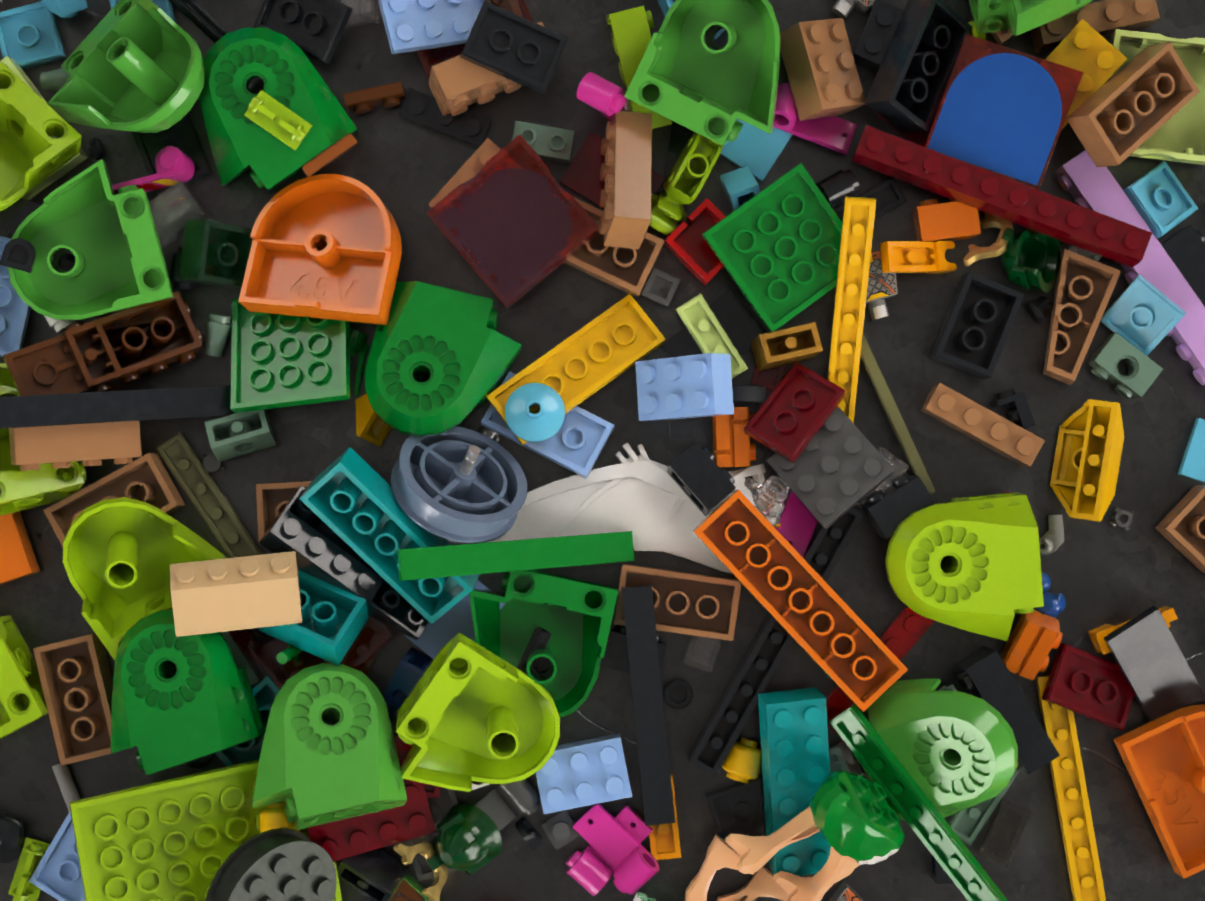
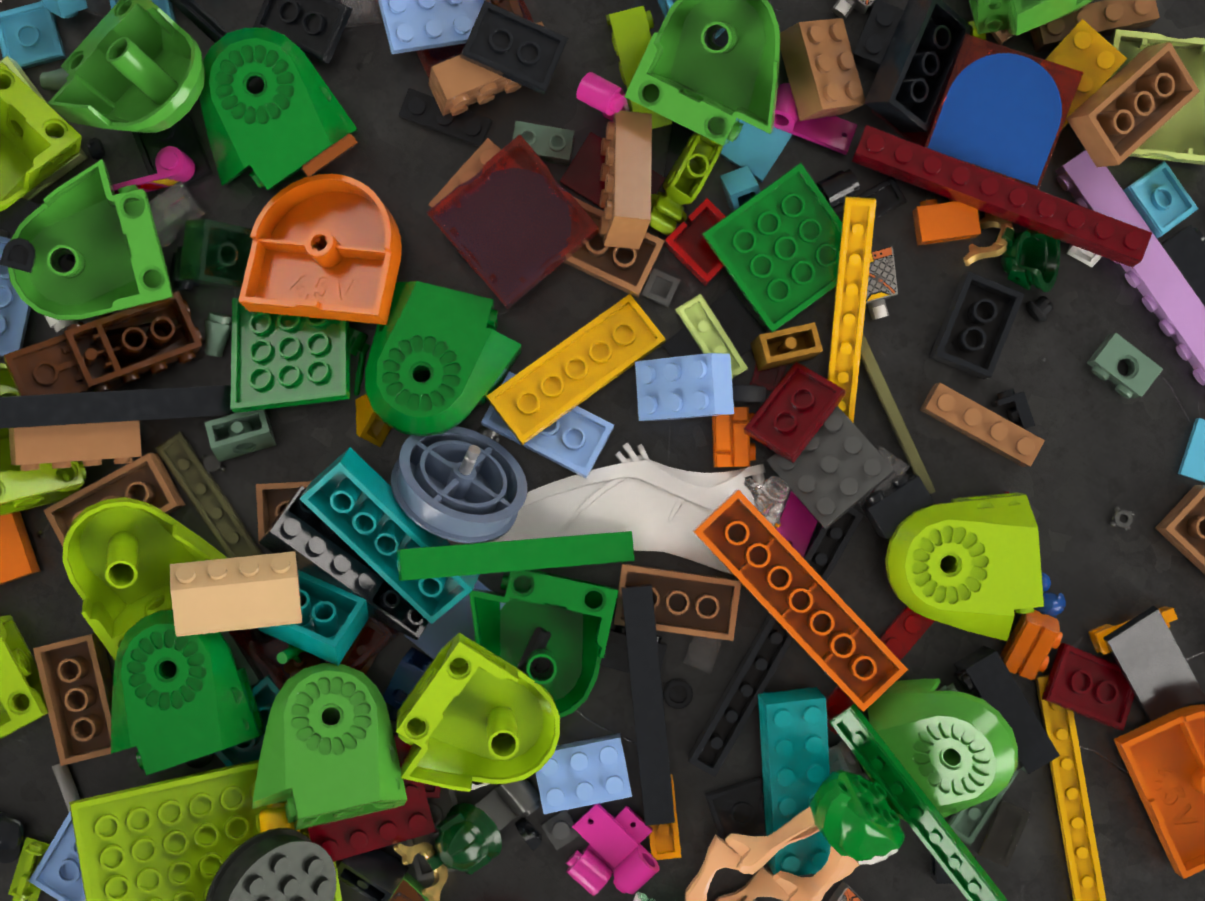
(277, 120): lime hinge -> none
(386, 95): reddish brown plate -> none
(534, 426): medium azure dish -> none
(701, 478): black brick -> none
(743, 761): yellow head -> none
(916, 257): light orange plate -> none
(1054, 536): light grey arm -> none
(1078, 306): medium nougat wedge -> none
(1088, 459): yellow wedge -> none
(1142, 315): medium azure tile -> none

